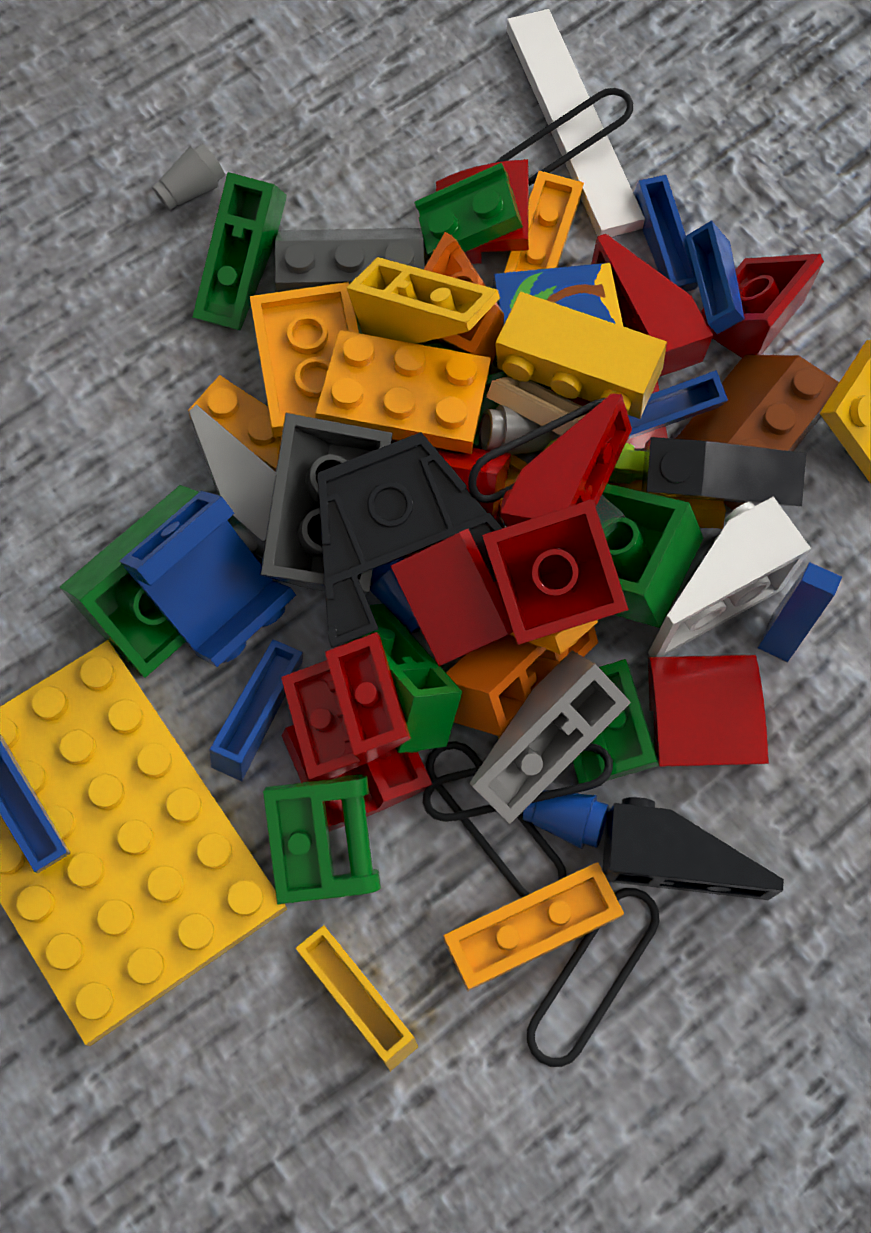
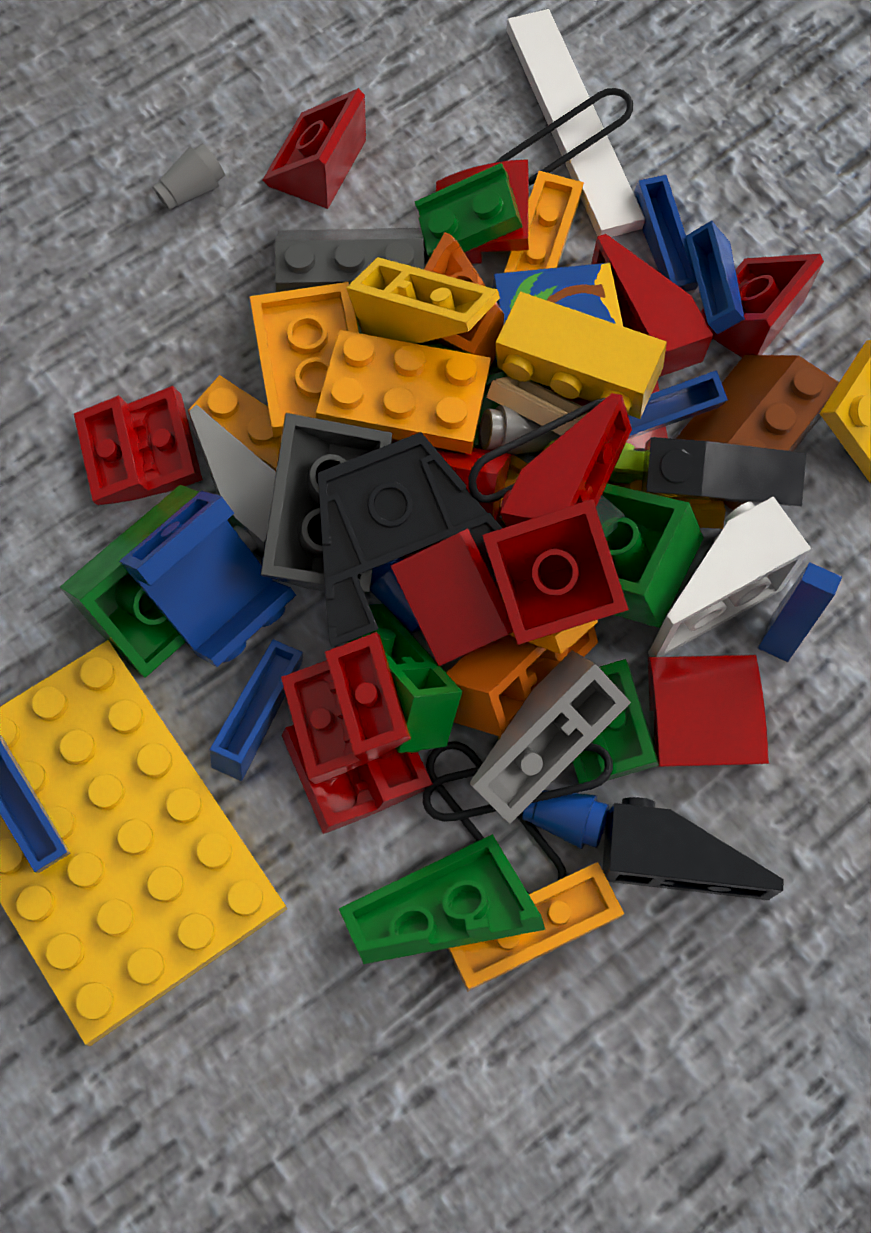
(137, 447): none -> red slope
(238, 249): green slope -> none
(302, 840): green plate -> none
(320, 150): none -> red slope
(357, 998): yellow piece -> none
(443, 906): none -> green wing
(582, 1041): black piece -> none

